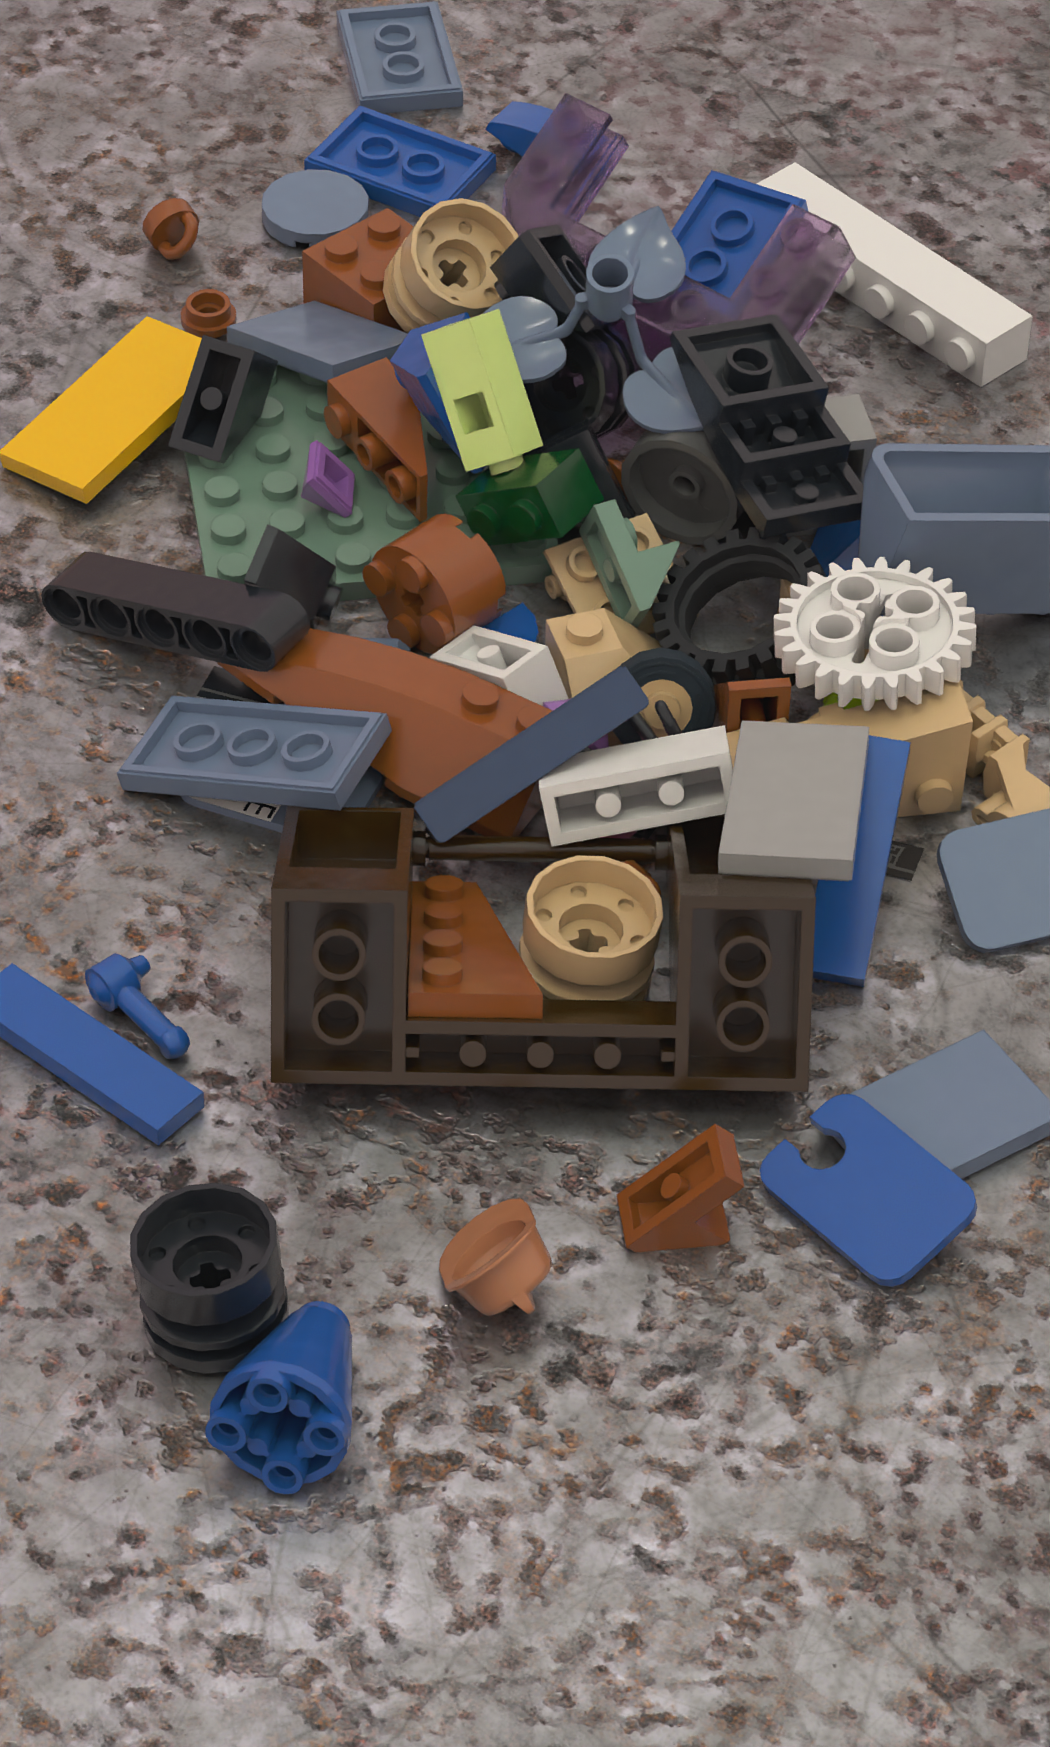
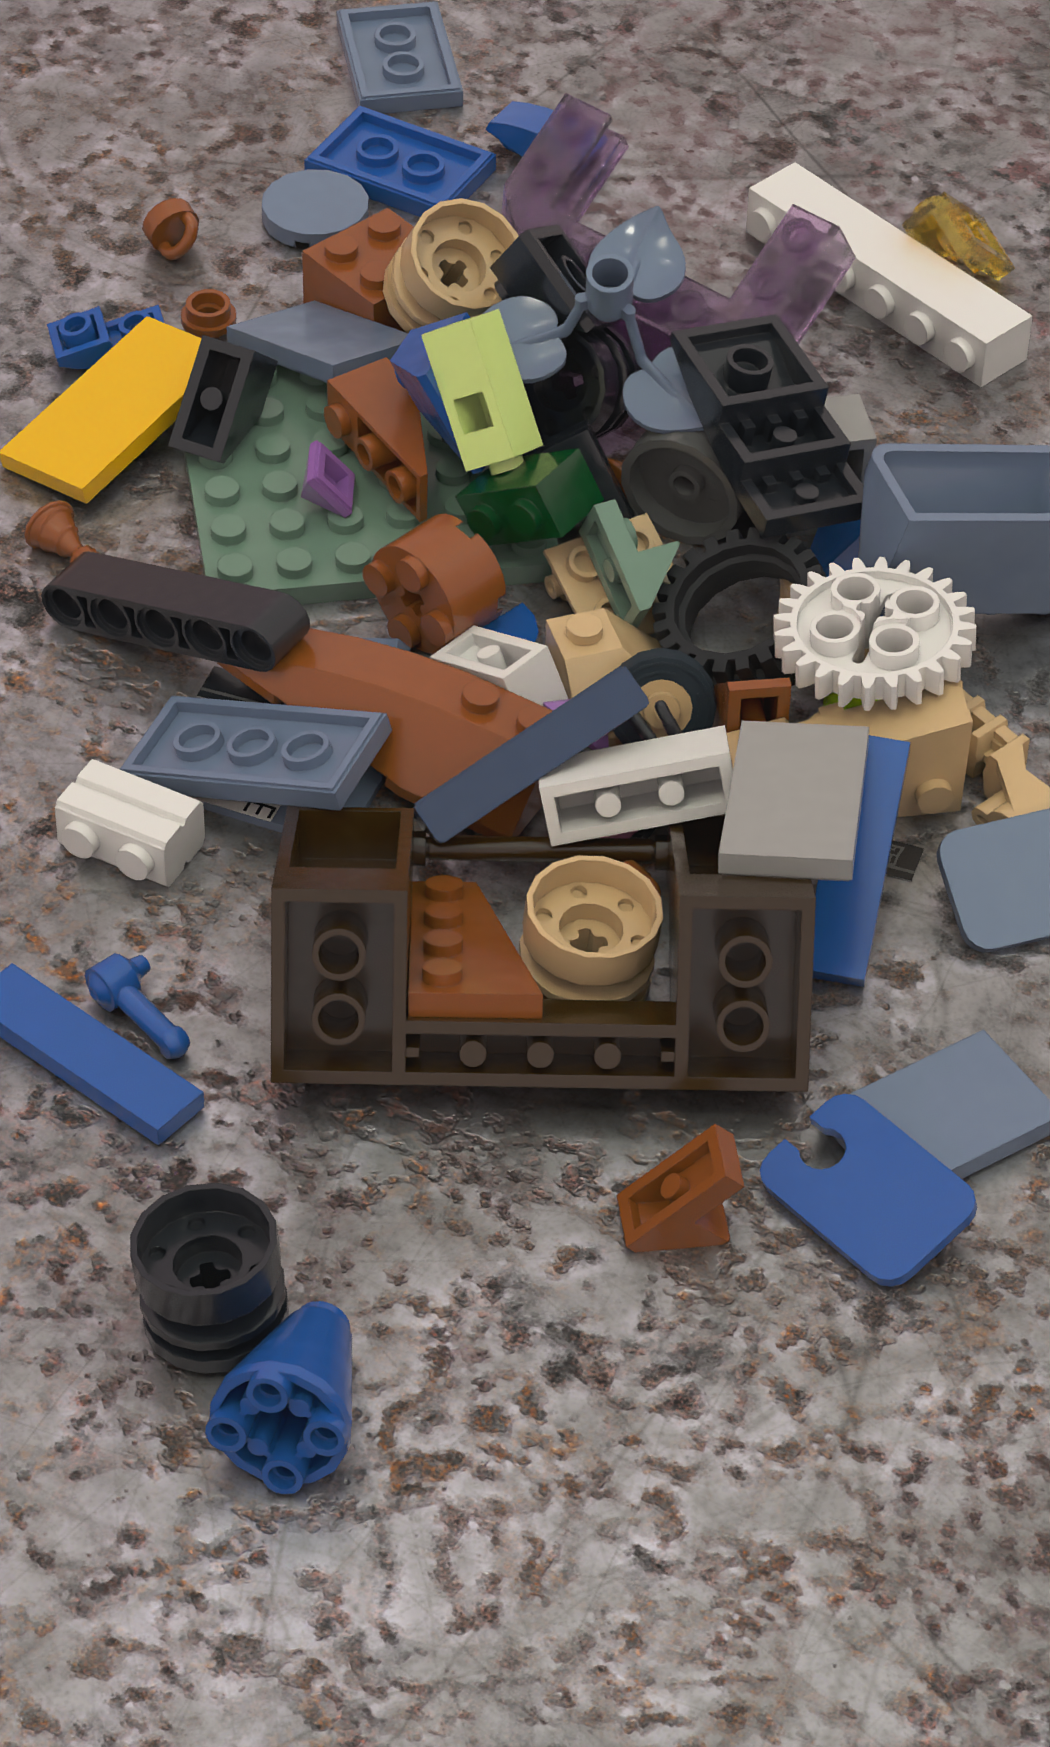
(55, 531): none -> dark orange piece
(86, 336): none -> blue slope
(129, 823): none -> white brick
(295, 570): black slope -> none
(497, 1259): nougat piece -> none
(728, 229): blue tile -> none
(960, 233): none -> clear yellow bracket

